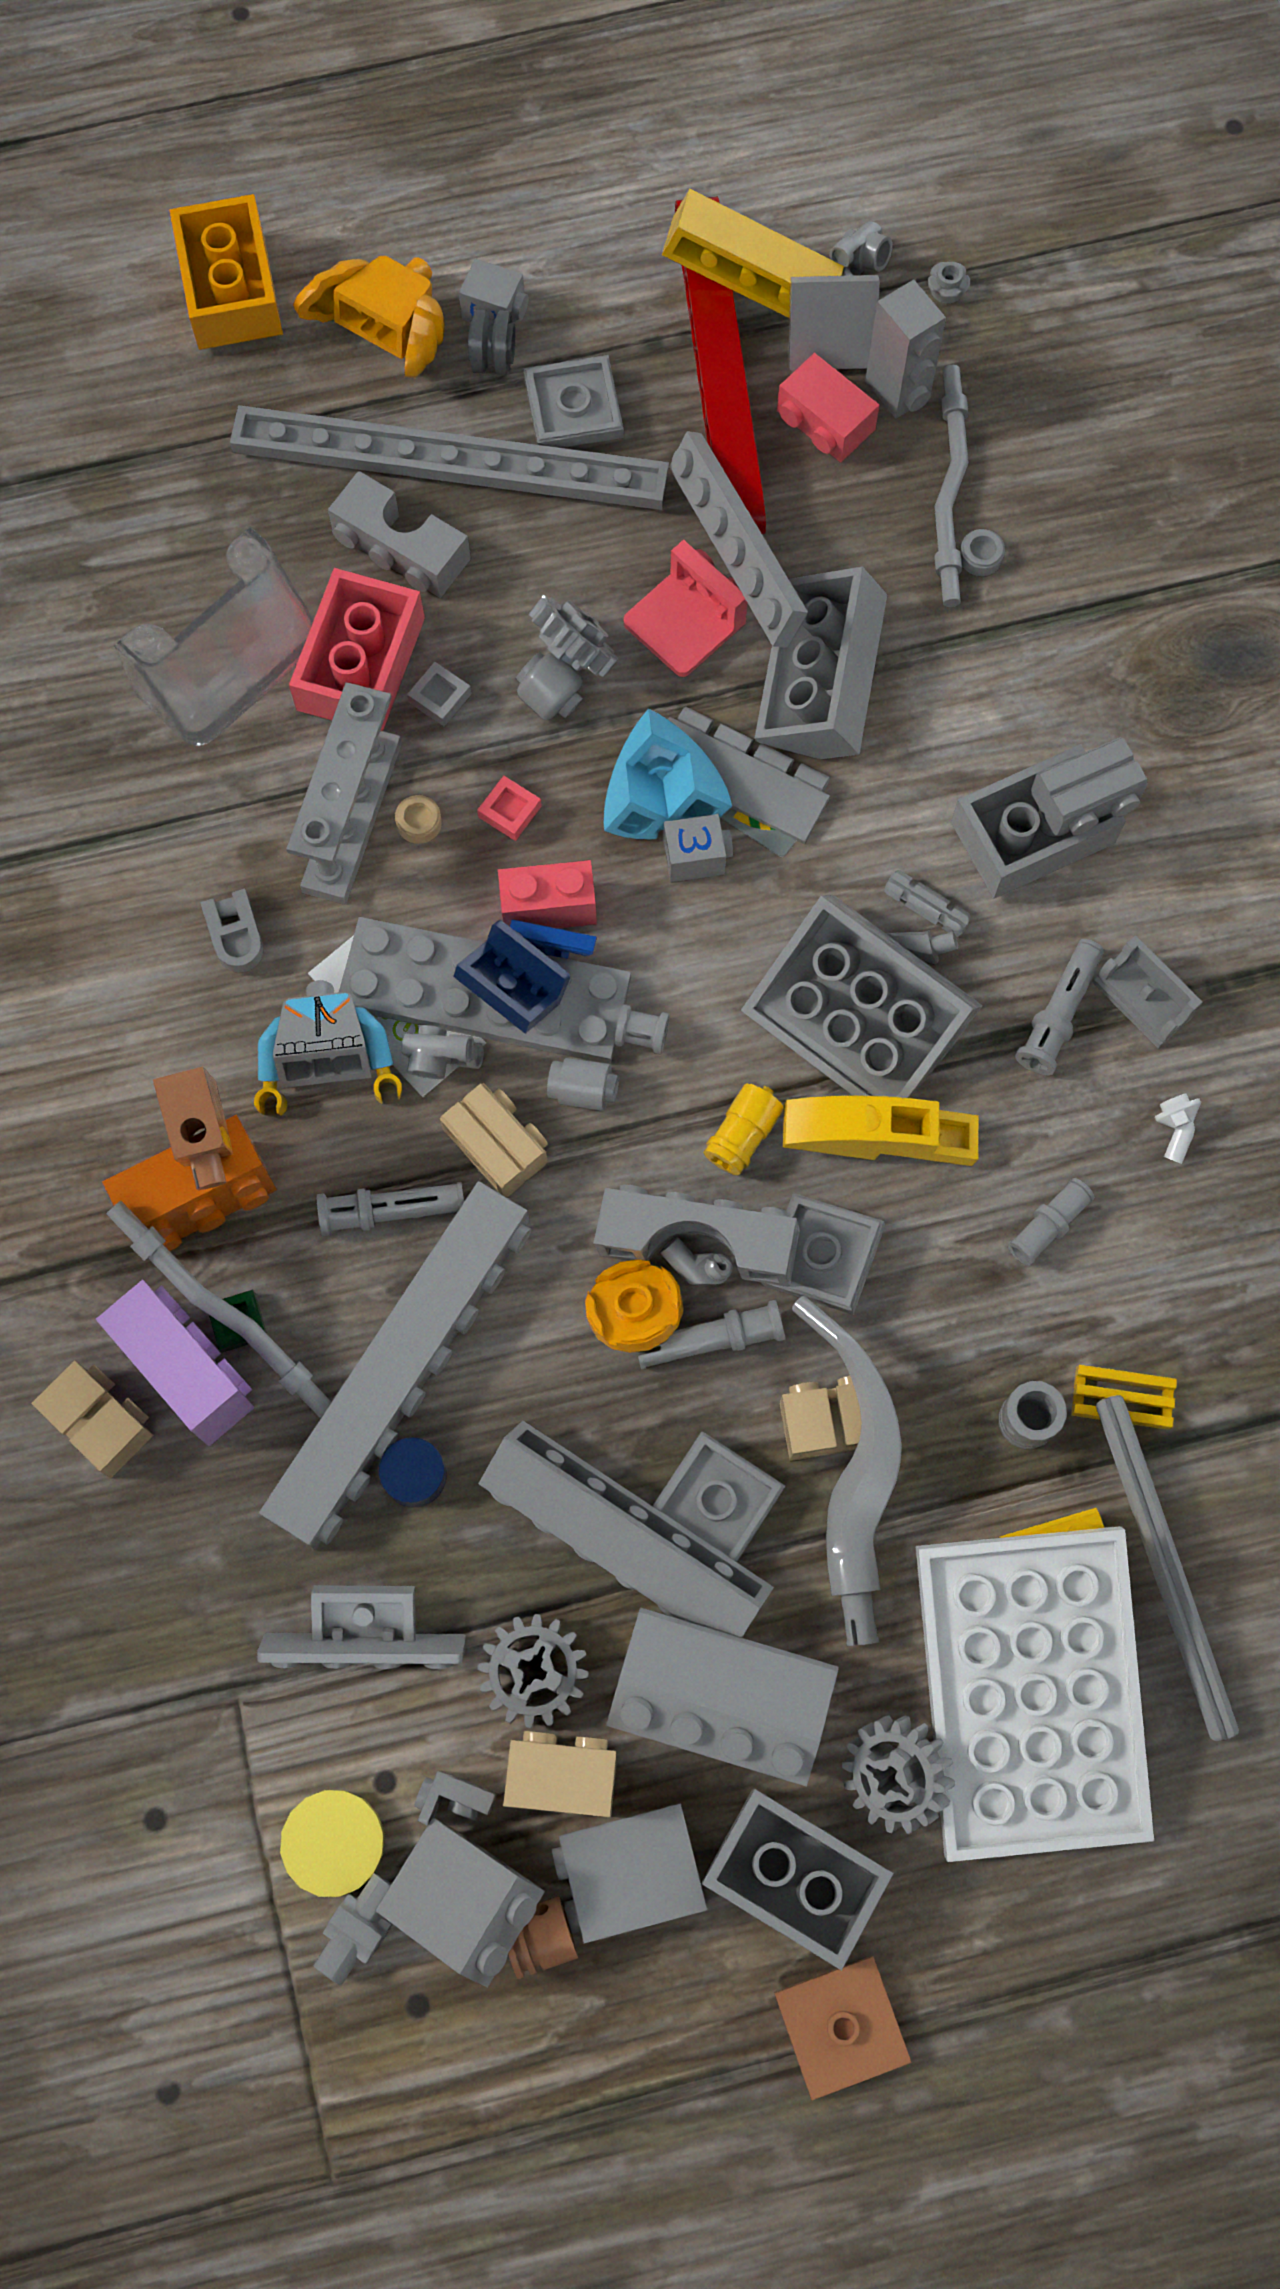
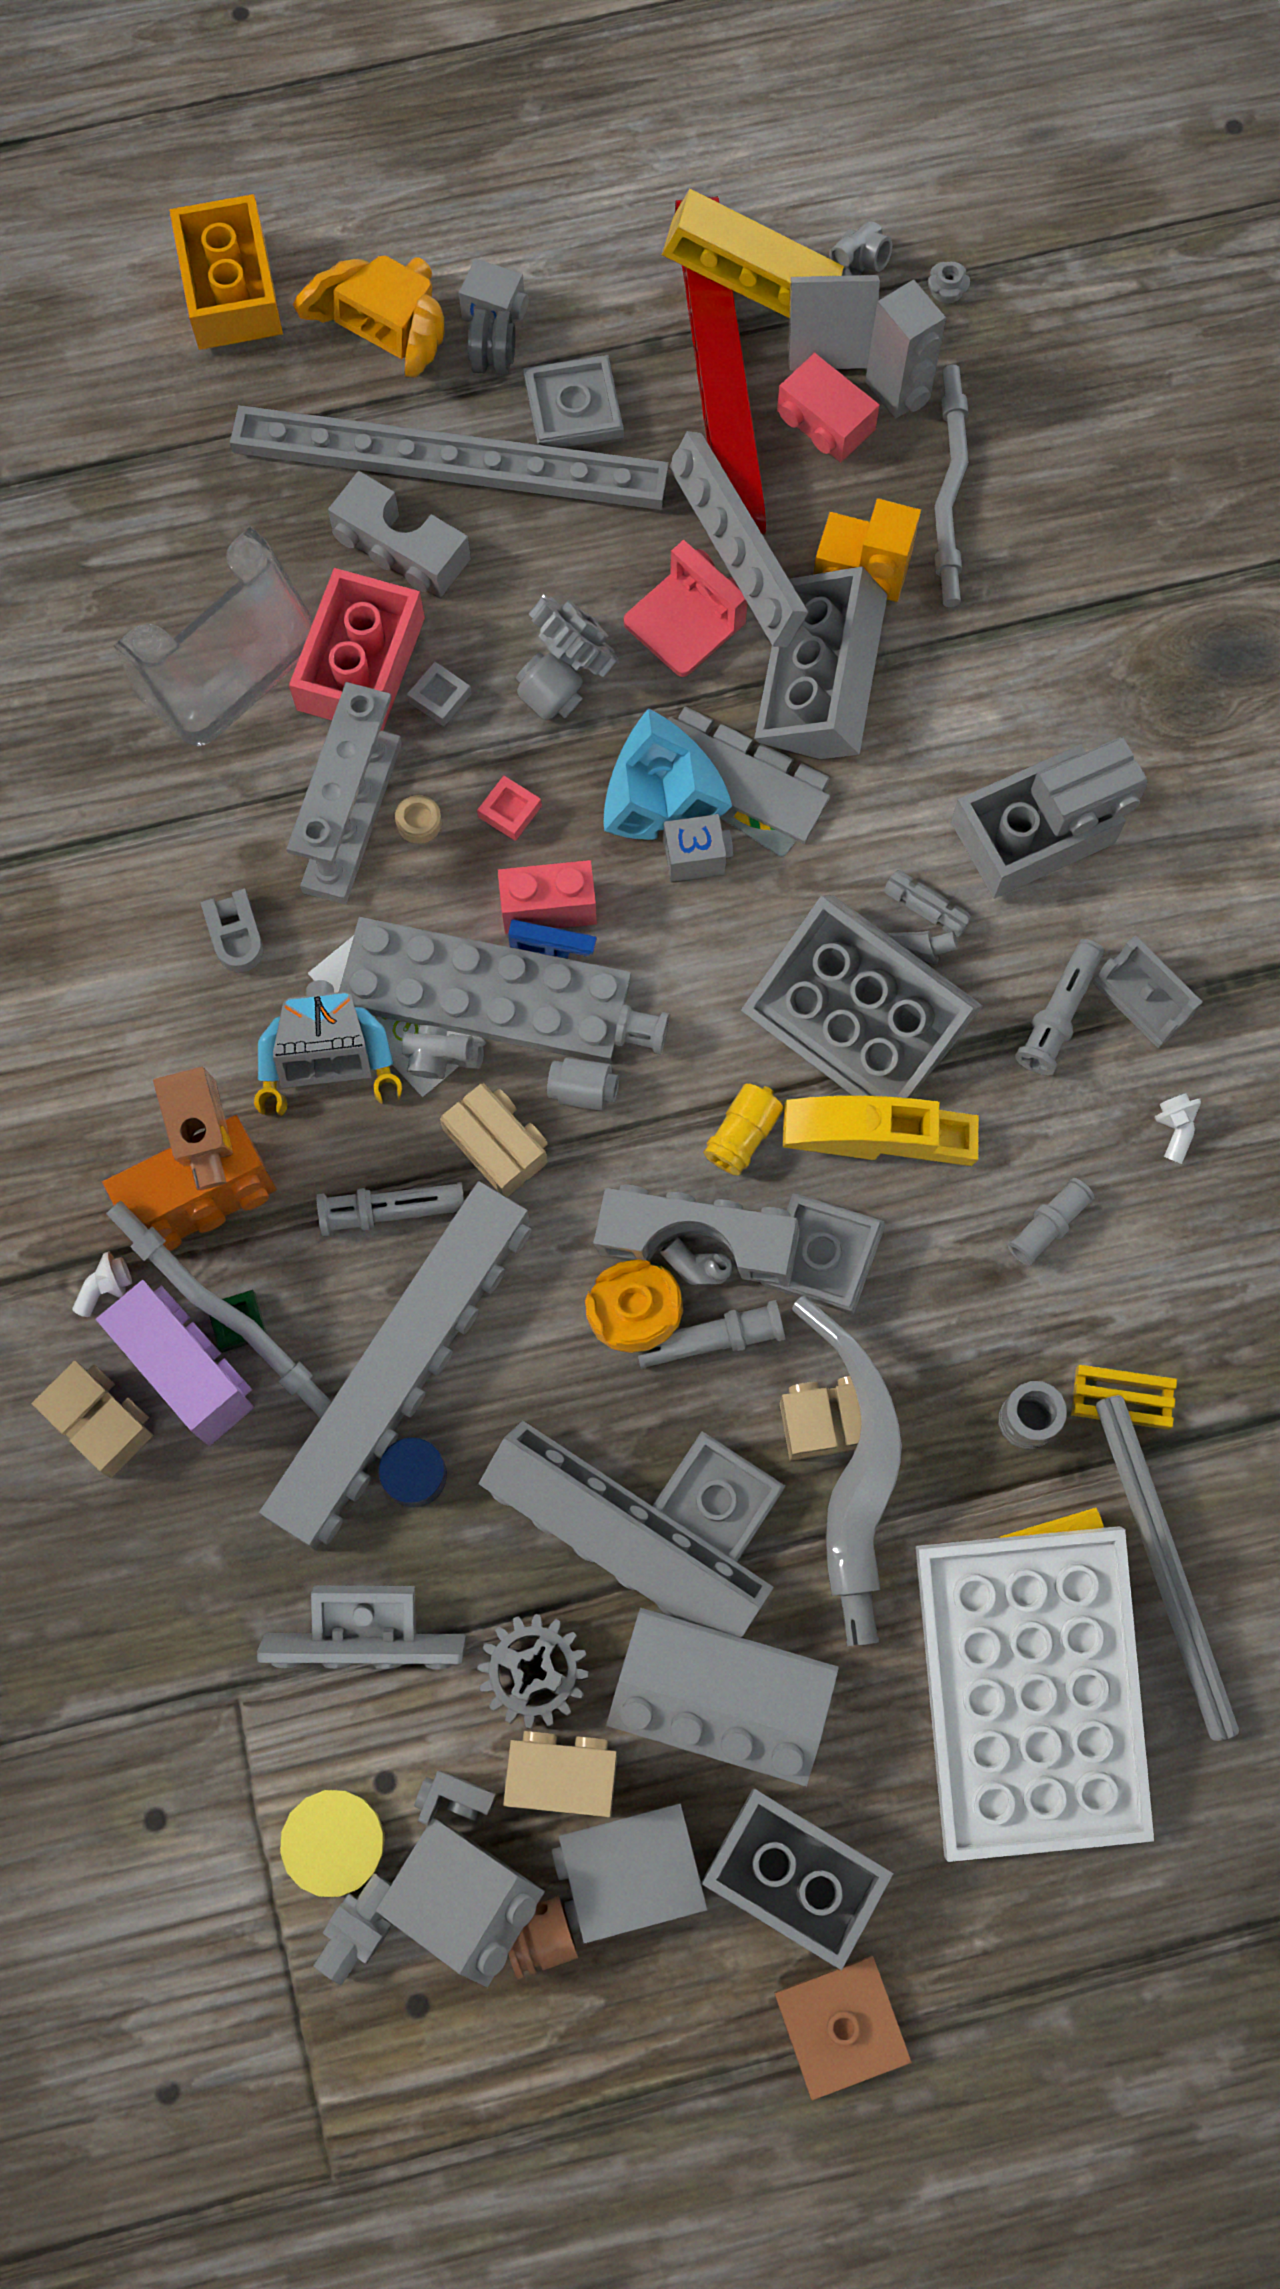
(109, 1277): none -> white plate
(513, 977): dark blue bracket -> none
(879, 546): none -> light orange brick
(894, 1774): light grey gear -> none
(982, 552): light grey tile -> none

